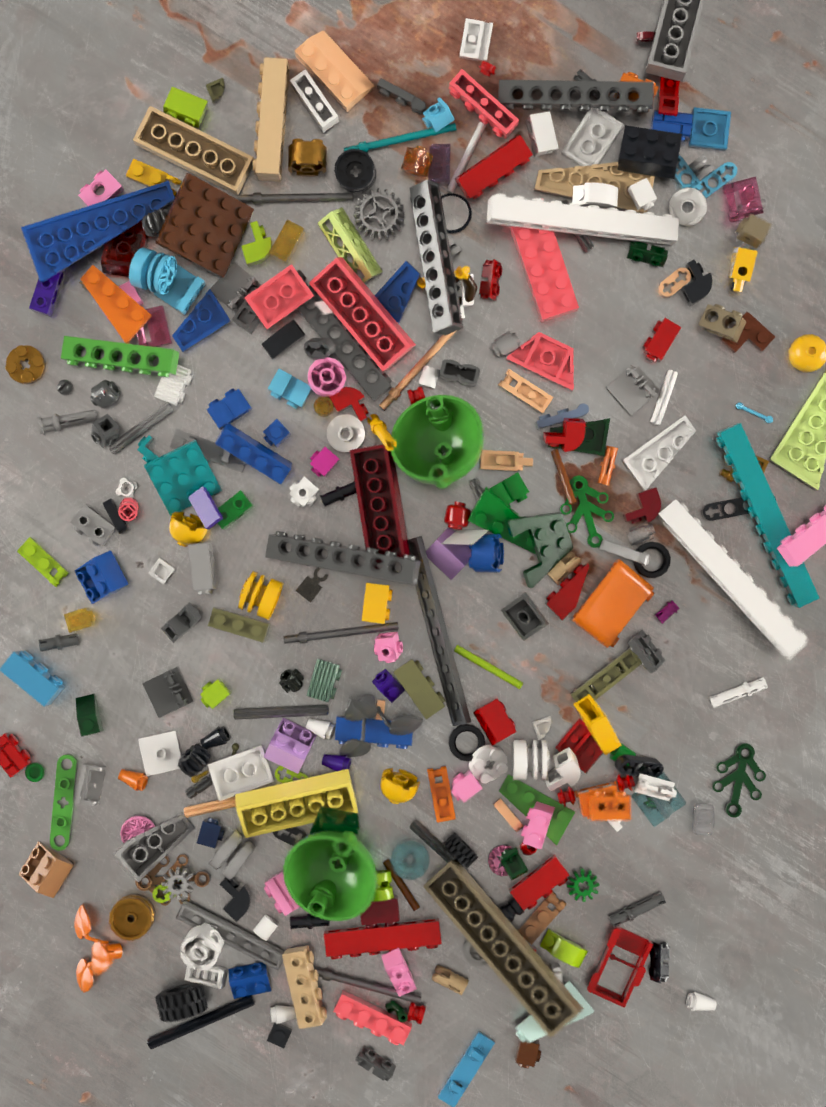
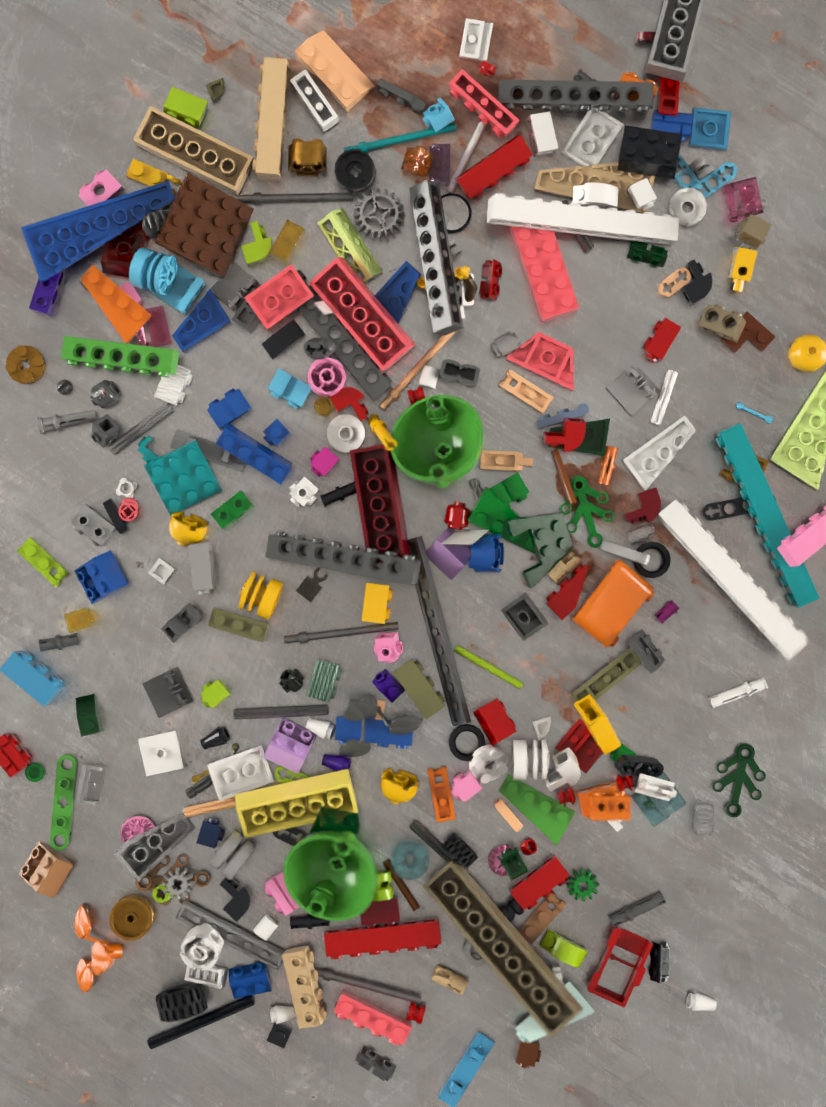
(133, 779): orange cone -> none
(194, 760): black gear -> none
(205, 507): tile -> none
(398, 972): bright pink brick -> none
(400, 1011): dark green arm -> none
(539, 822): bright pink brick -> none

